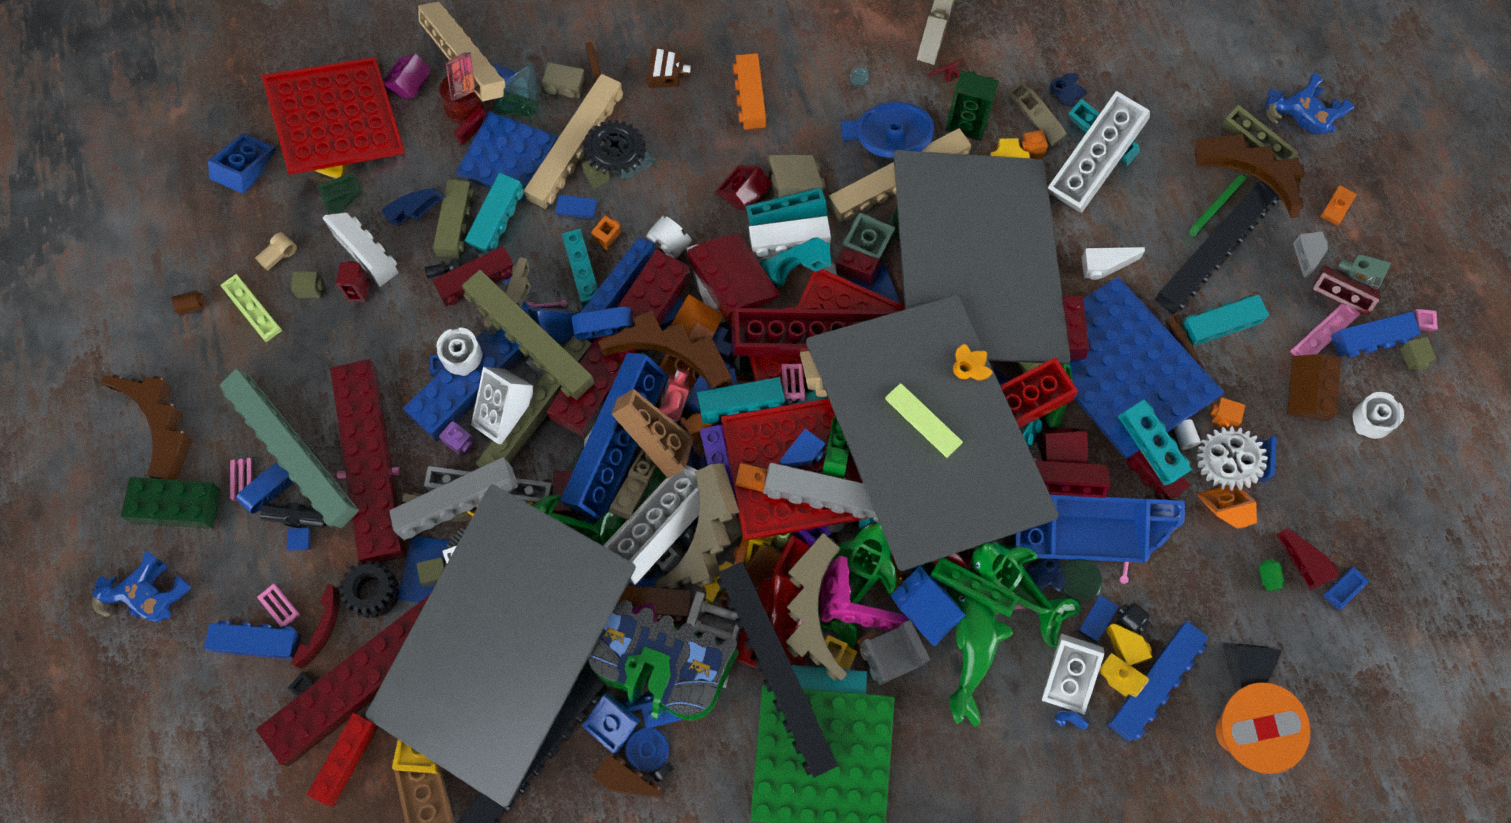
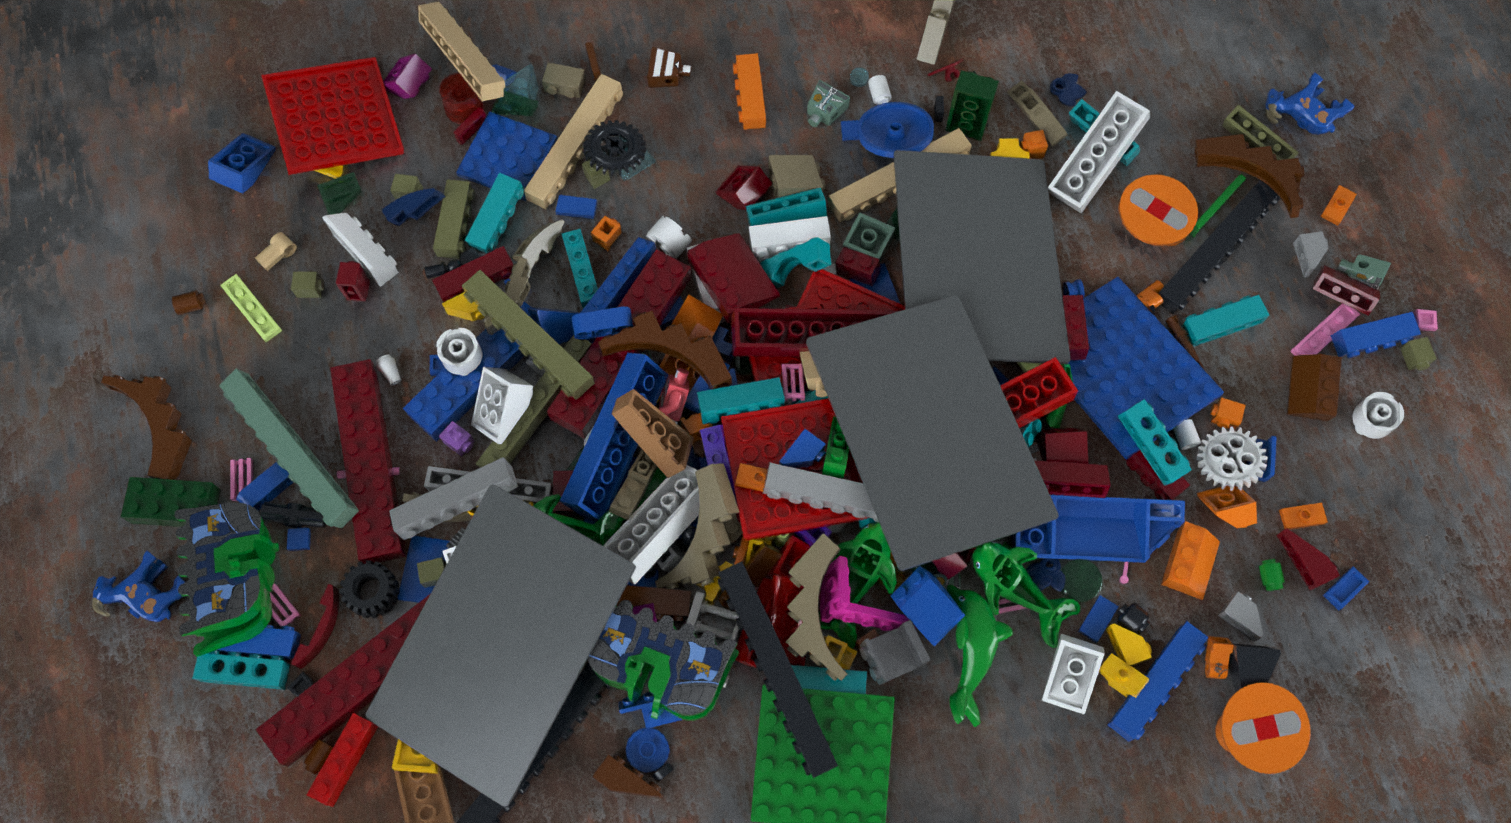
(227, 574): none -> animal
(275, 678): none -> teal brick
(317, 756): none -> reddish brown brick
(389, 369): none -> white cone
(404, 185): none -> olive brick
(460, 76): clear pink tile -> none
(462, 308): none -> yellow slope
(538, 243): none -> slope
(563, 303): bright pink hinge -> none
(611, 723): blue tile -> none
(826, 104): none -> sand green torso
(879, 89): none -> white brick
(923, 420): yellowish green tile -> none
(939, 108): none -> black tile
(972, 362): light orange plate -> none
(975, 586): green tile -> none
(1071, 716): blue arm -> none
(1073, 288): none -> blue wheel
(1104, 261): white slope -> none
(1150, 296): none -> orange piece
(1158, 210): none -> orange piece
(1191, 560): none -> orange slope
(1217, 657): none -> orange leg
(1243, 615): none -> light grey slope
(1303, 516): none -> orange plate

